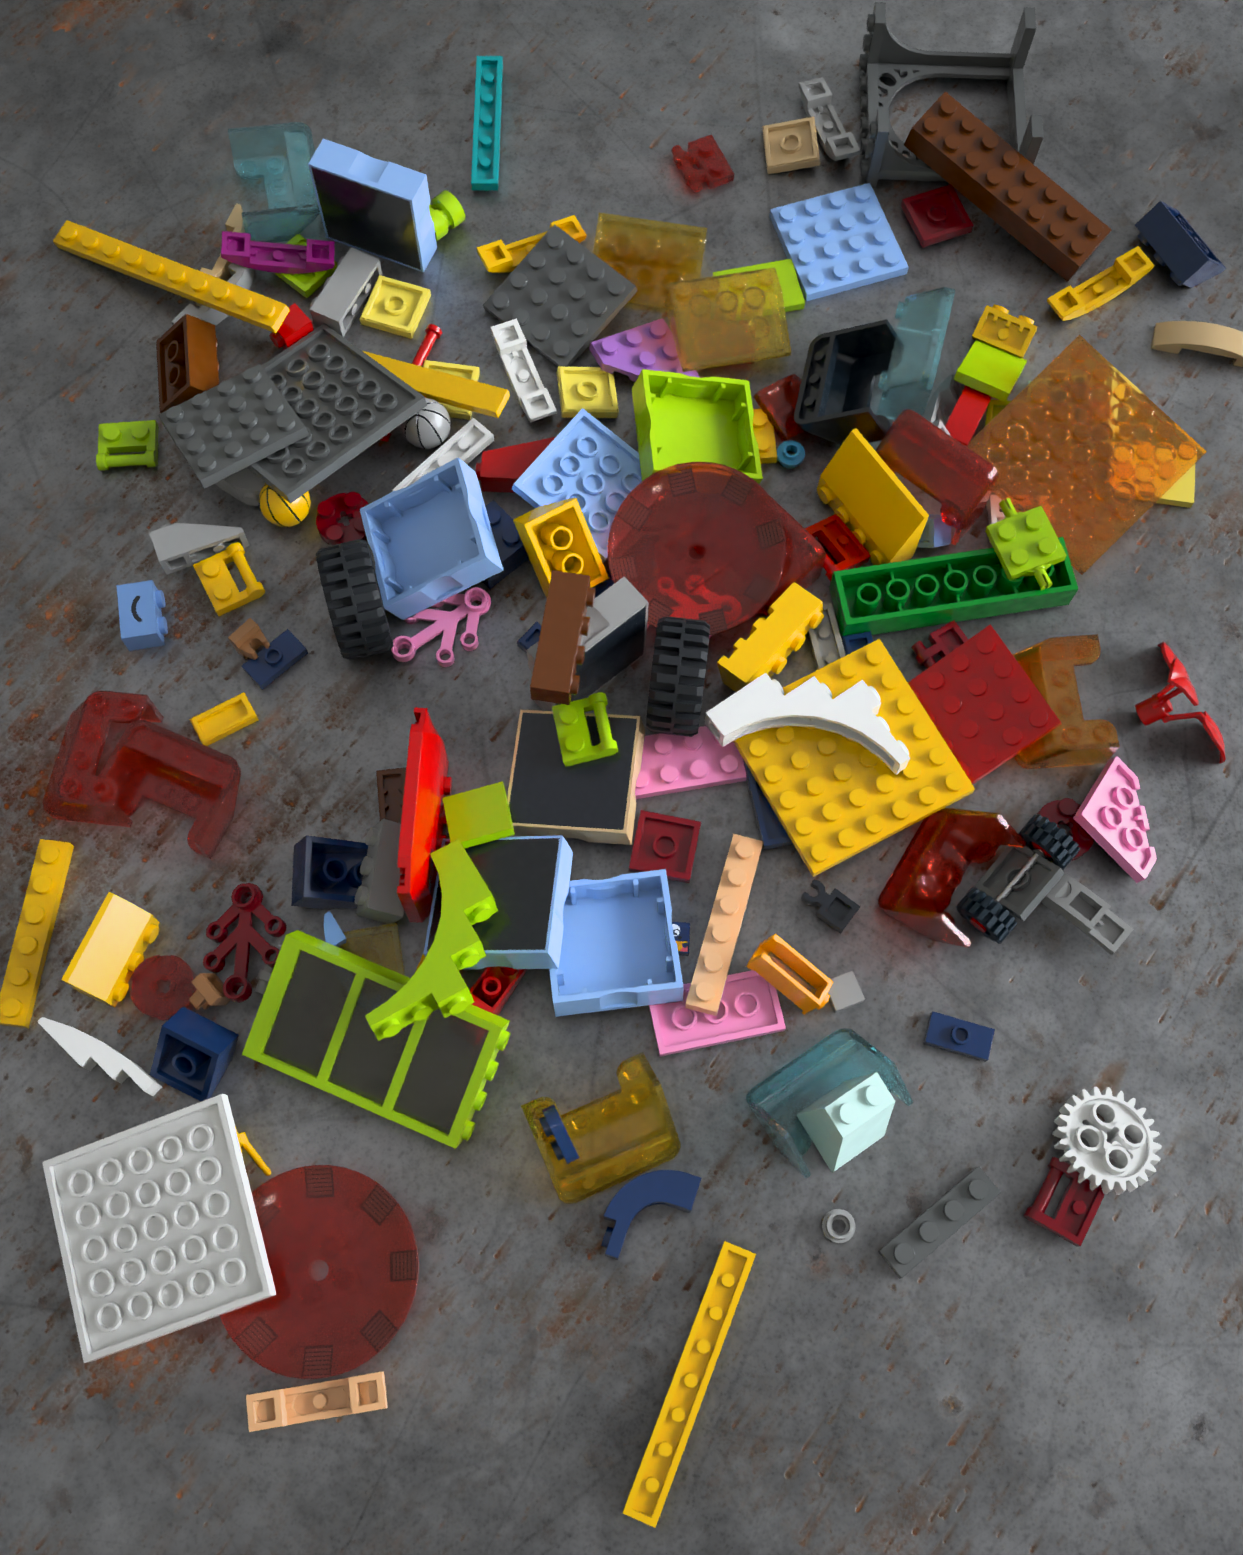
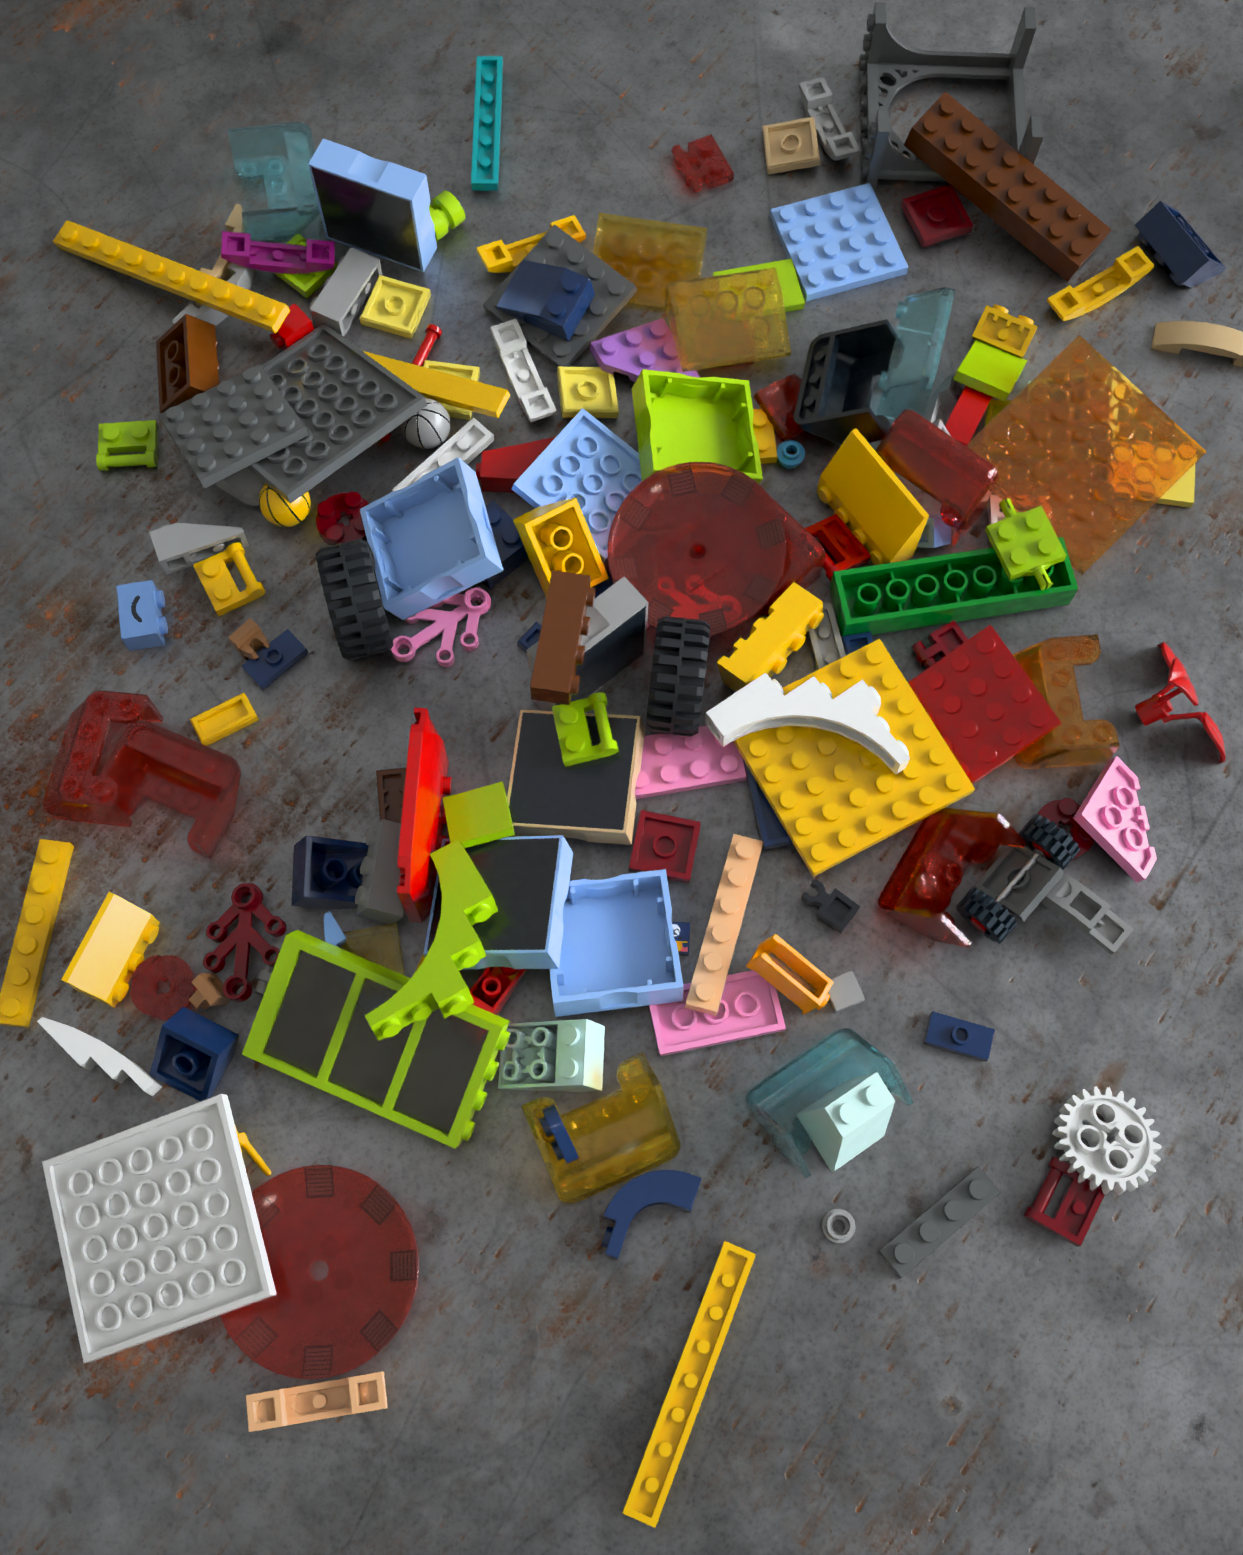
(547, 297): none -> dark blue slope
(553, 1056): none -> light aqua slope

